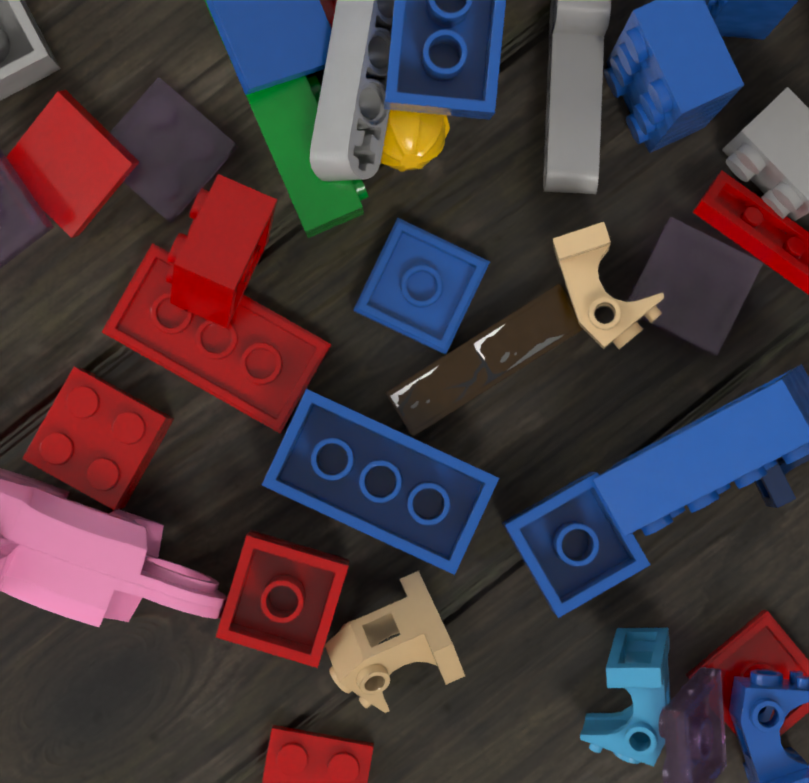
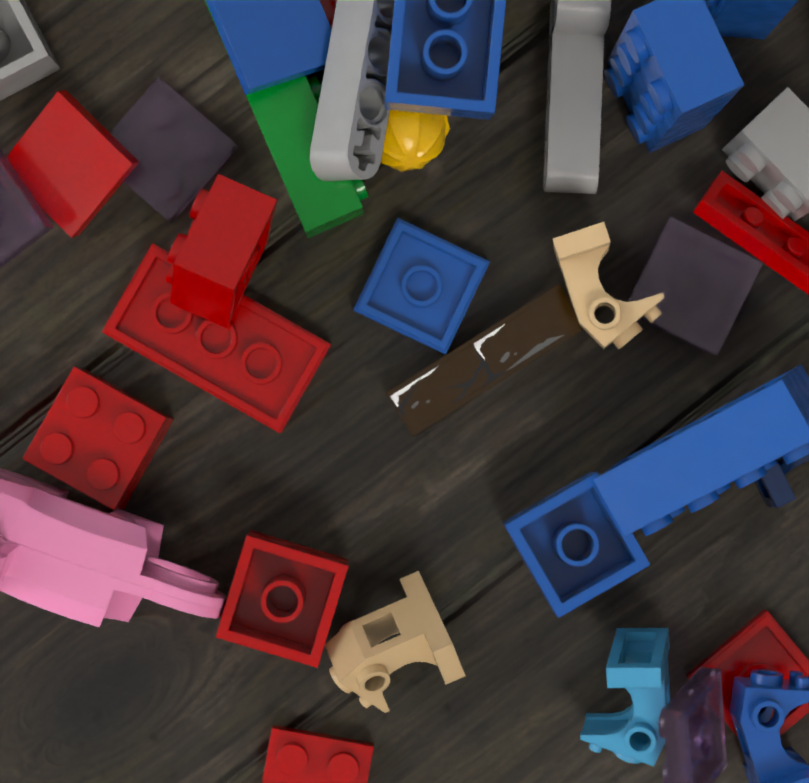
(380, 481): blue brick -> none

